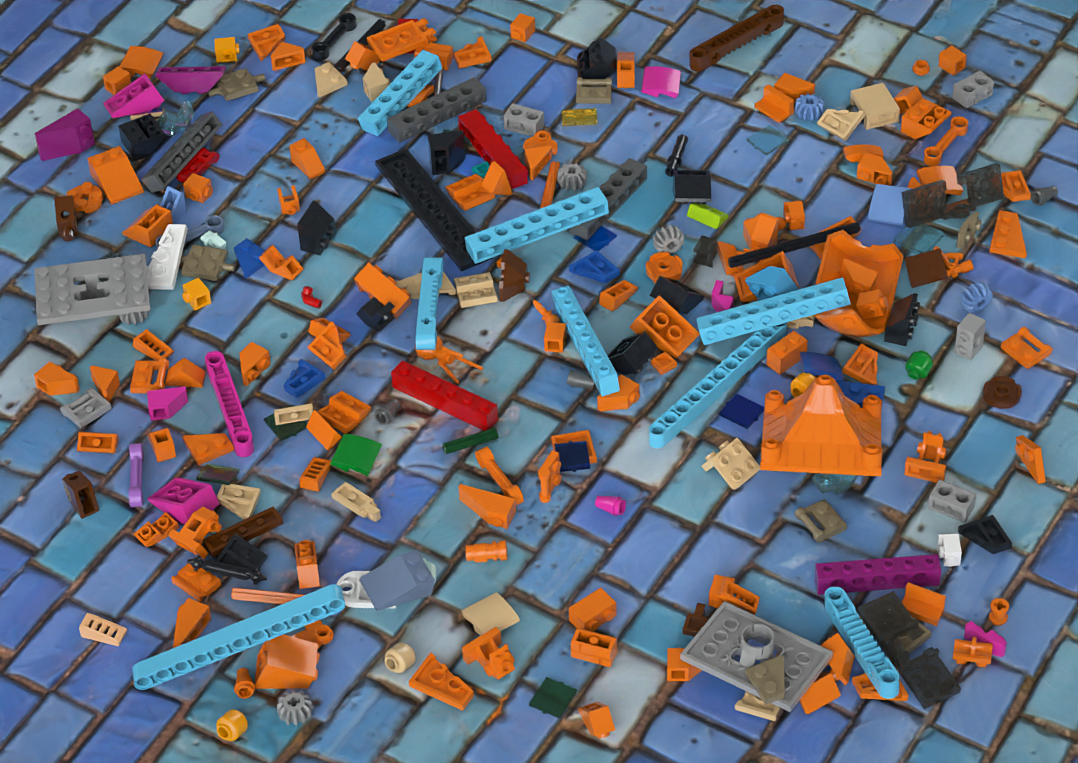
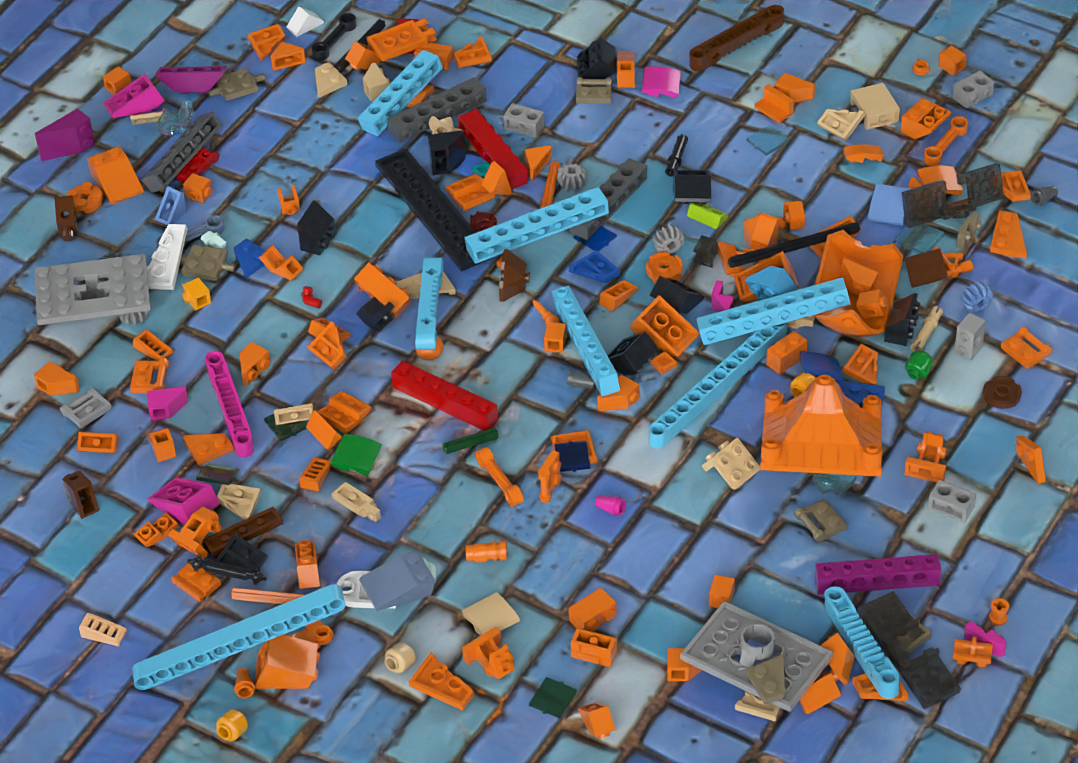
(105, 381): orange slope -> none
(135, 489): medium lavender piece -> none
(141, 61): orange slope -> none
(141, 136): black slope -> none
(149, 225): orange slope -> none
(185, 374): orange slope -> none
(190, 621): orange slope -> none
(226, 49): light orange brick -> none
(294, 707): light grey gear -> none
(303, 21): none -> white slope
(303, 379): blue wing -> none
(306, 158): orange slope -> none
(387, 412): dark grey cone -> none
(438, 83): flat silver bar -> none
(442, 126): none -> tan plate
(448, 356): orange plant -> none
(475, 290): tan slope -> none
(482, 221): none -> clear red hair
(491, 507): orange slope -> none
(522, 27): orange brick -> none
(540, 139): orange plate -> none
(579, 117): clear yellow plate -> none
(695, 621): reddish brown plate -> none
(741, 411): clear blue piece -> none
(748, 602): orange slope -> none
(809, 107): medium blue gear -> none
(874, 170): orange slope -> none
(907, 98): orange brick -> none
(924, 604): orange panel -> none
(929, 324): none -> tan pin
(949, 549): white brick -> none
(987, 534): black wing -> none

